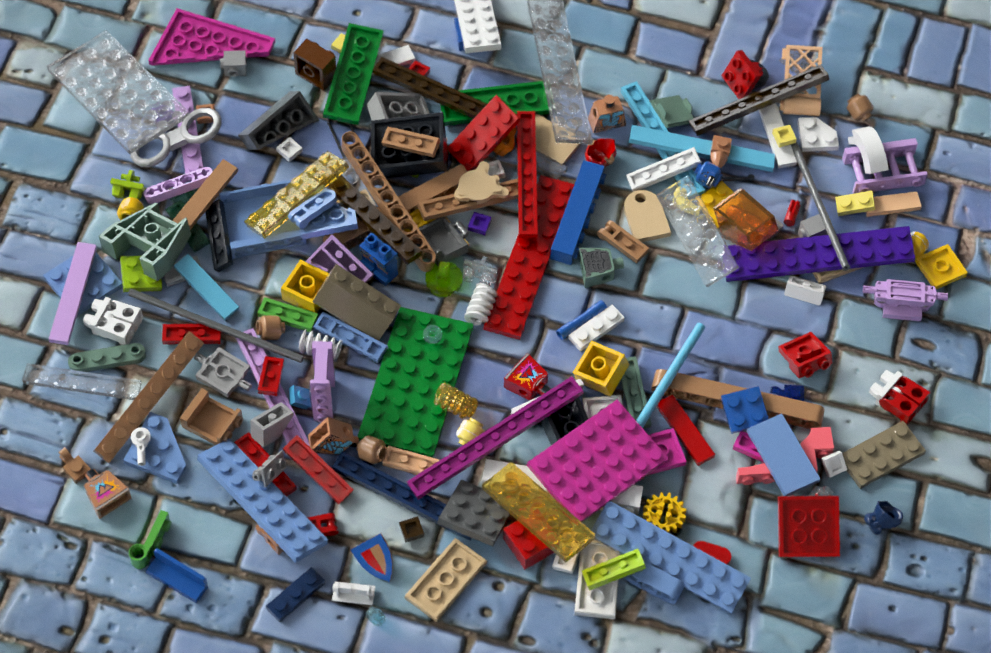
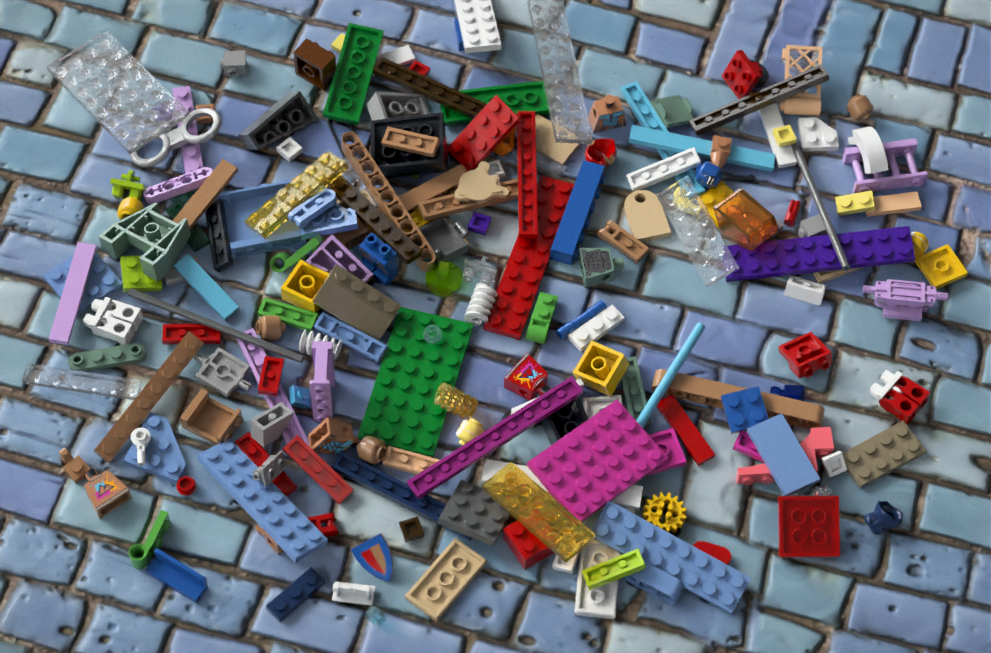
(186, 486): none -> red plate
(201, 39): dark pink wing -> none
(288, 260): none -> bright green plate
(541, 318): none -> bright green plate

